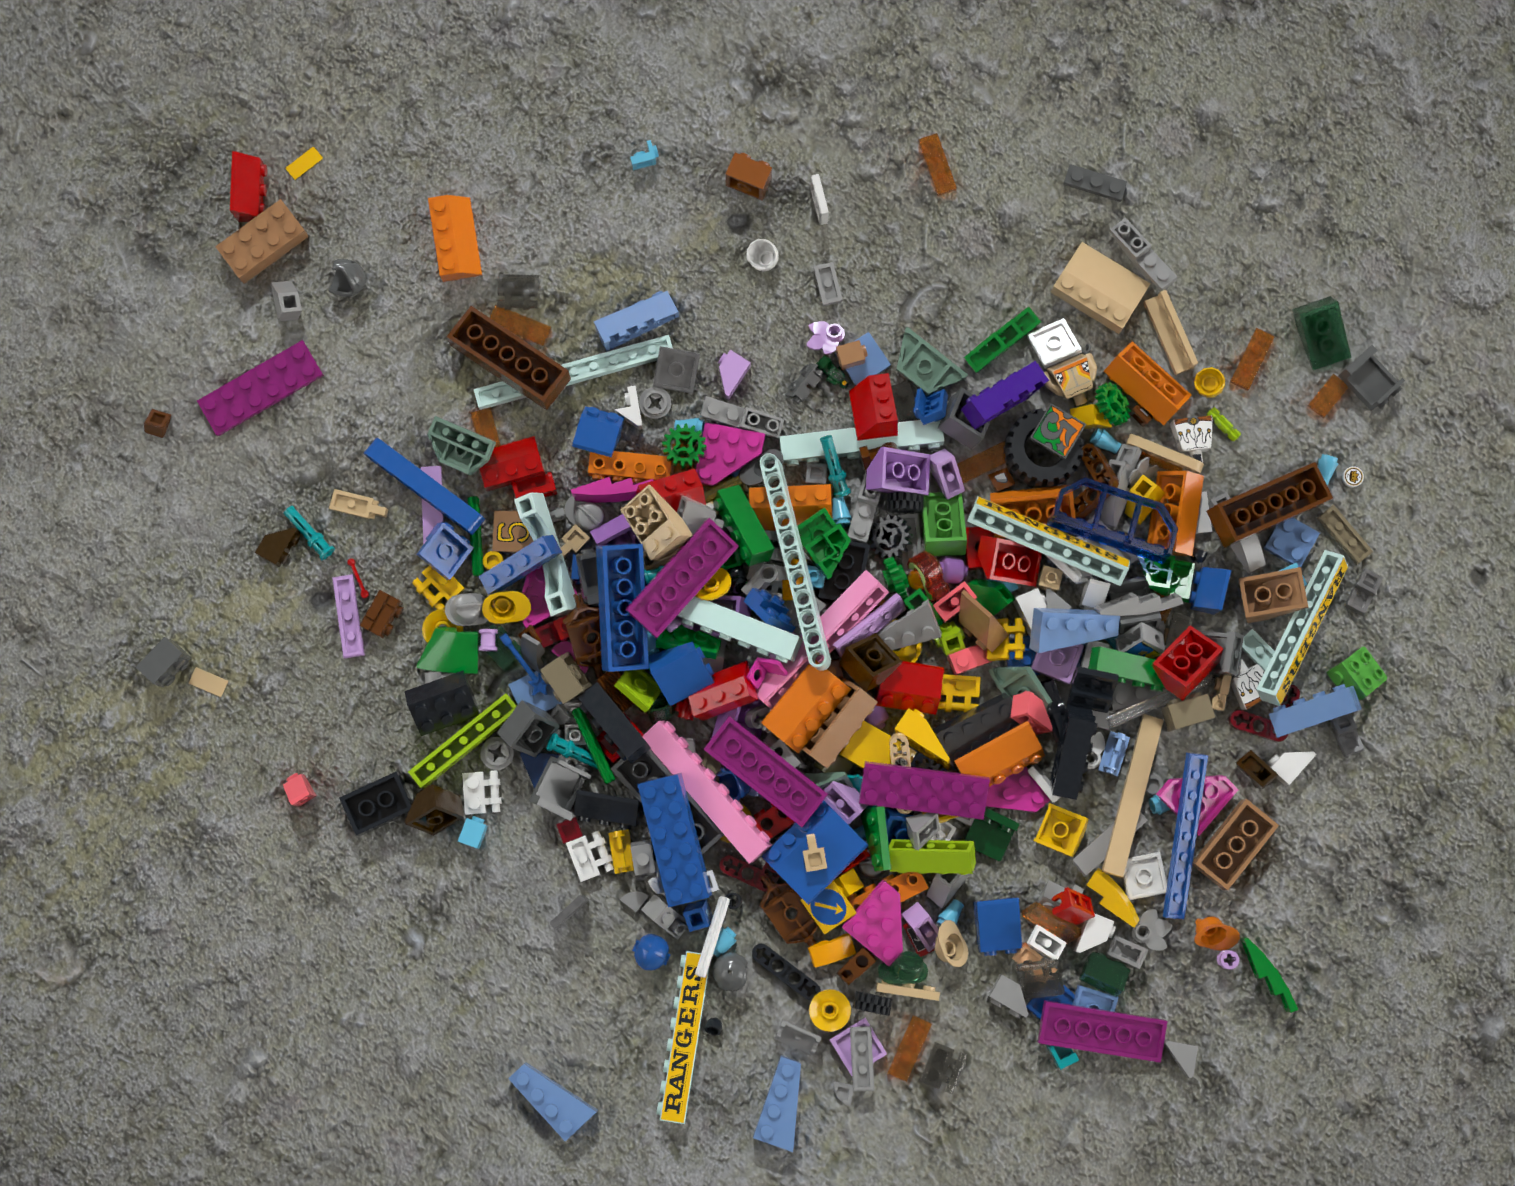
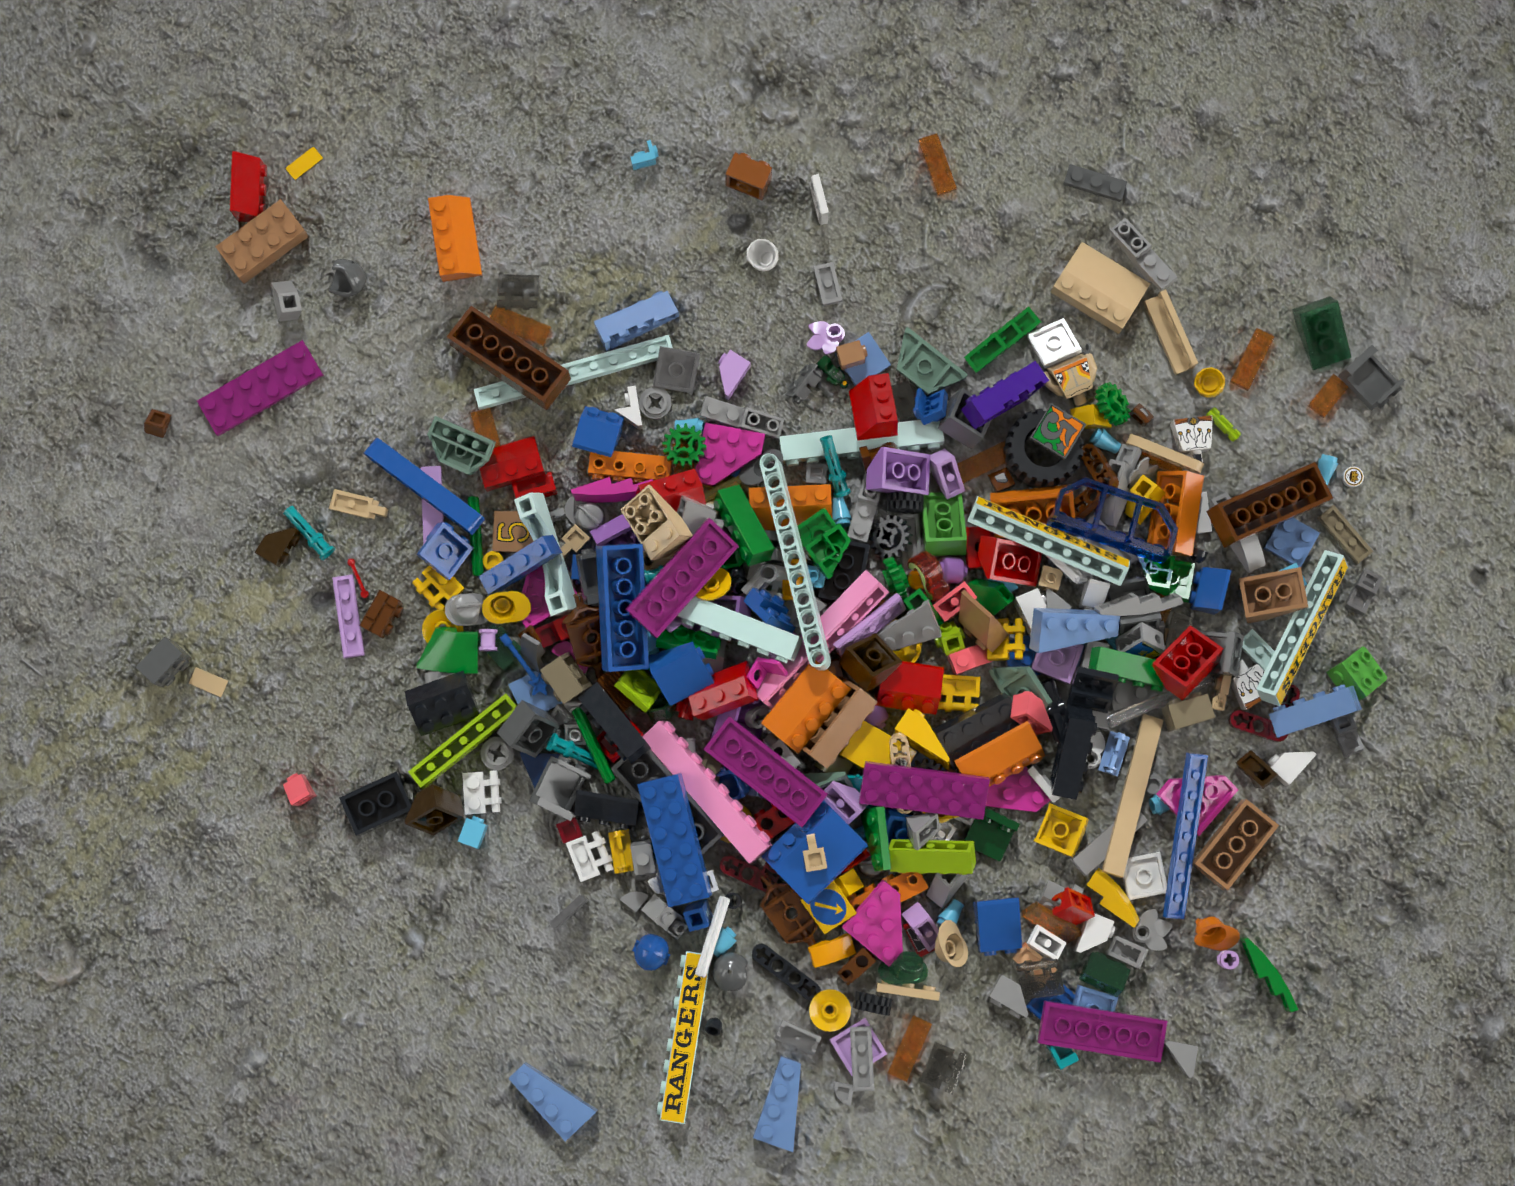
(1147, 383): orange slope -> none

